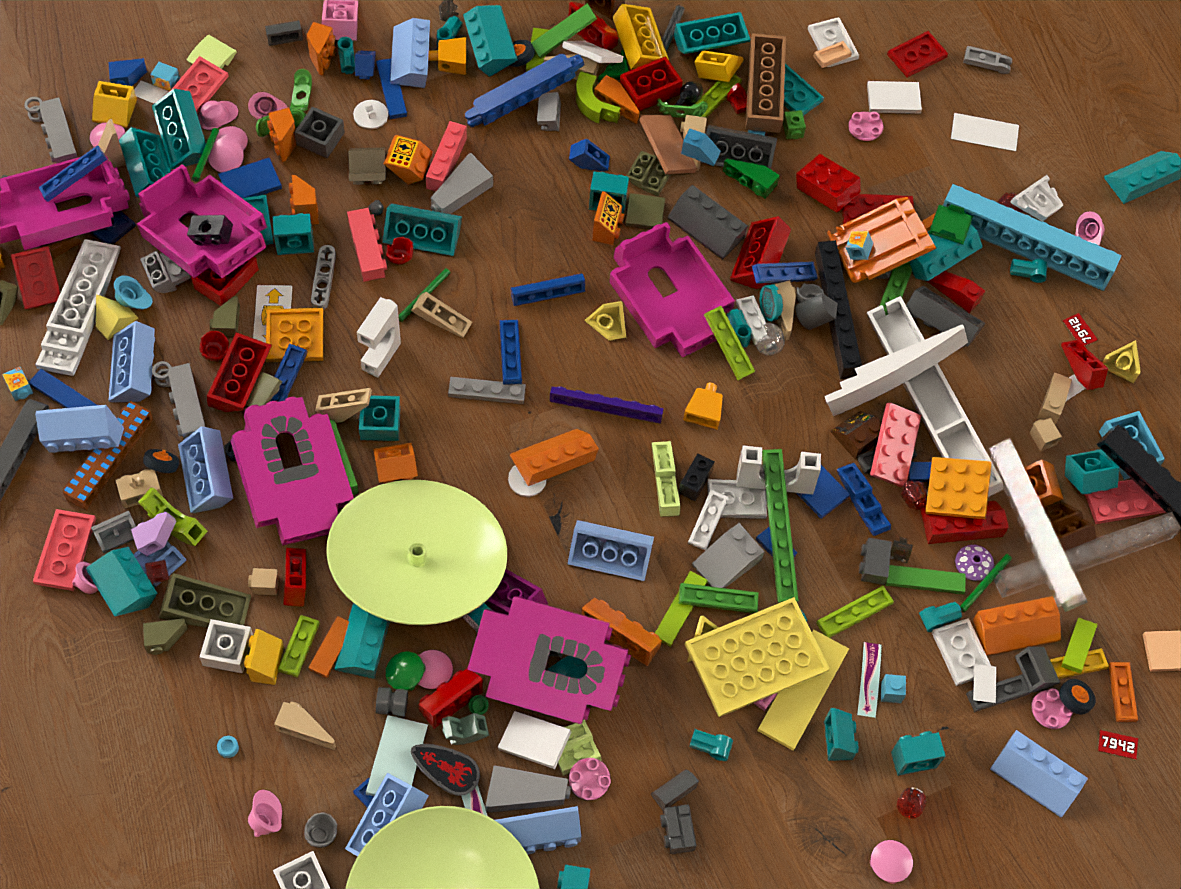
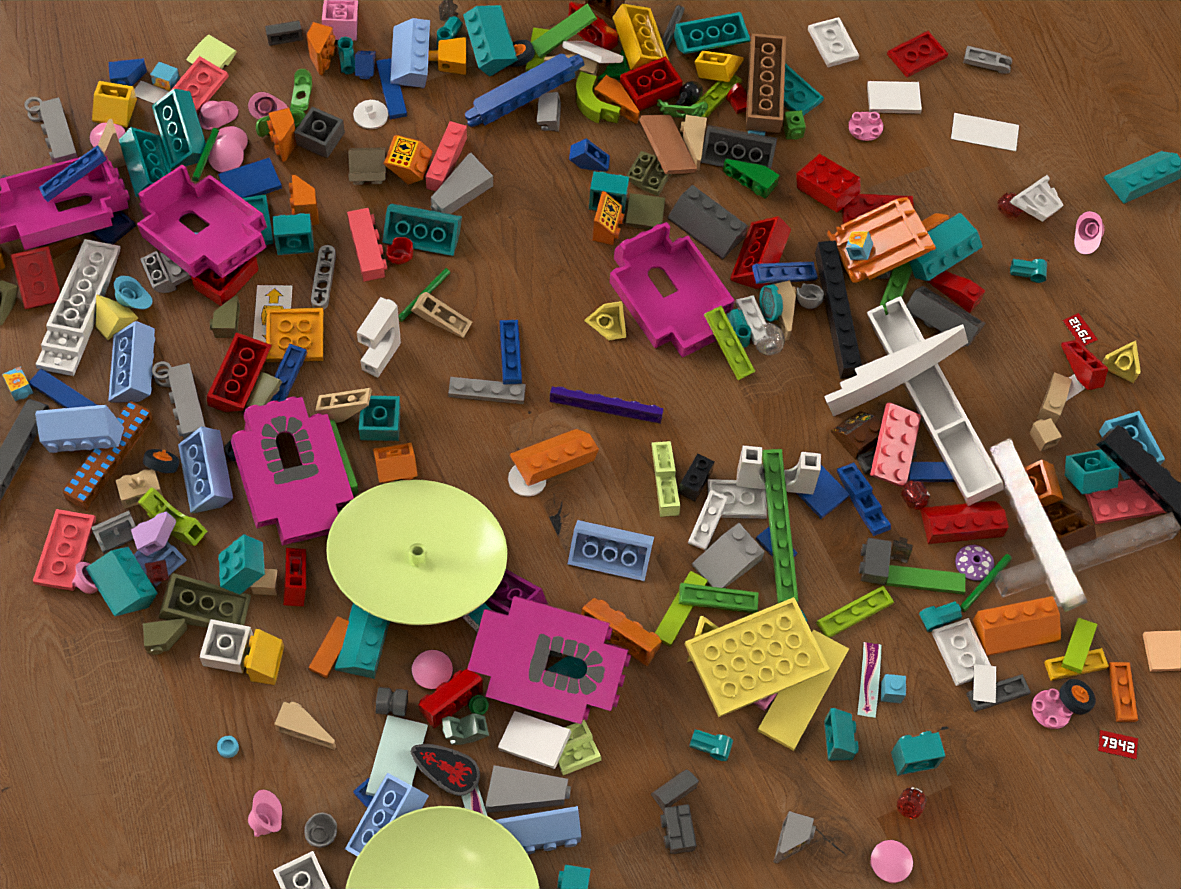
(210, 229): brick -> none
(214, 346): red hair -> none
(241, 564): none -> teal brick
(298, 646): lime tile -> none
(376, 207): dark grey hinge -> none
(405, 670): green dish -> none
(548, 289): blue brick -> none
(589, 778): bright pink dish -> none
(700, 147): dark azure slope -> none
(705, 407): light orange torso -> none
(794, 835): none -> light grey slope
(816, 311): dark grey brick -> none
(832, 54): light nougat tile -> none
(951, 223): green piece -> none
(958, 487): light orange plate -> none
(1036, 239): medium azure brick -> none
(1037, 669): dark grey brick -> none
(1038, 773): light blue slope -> none

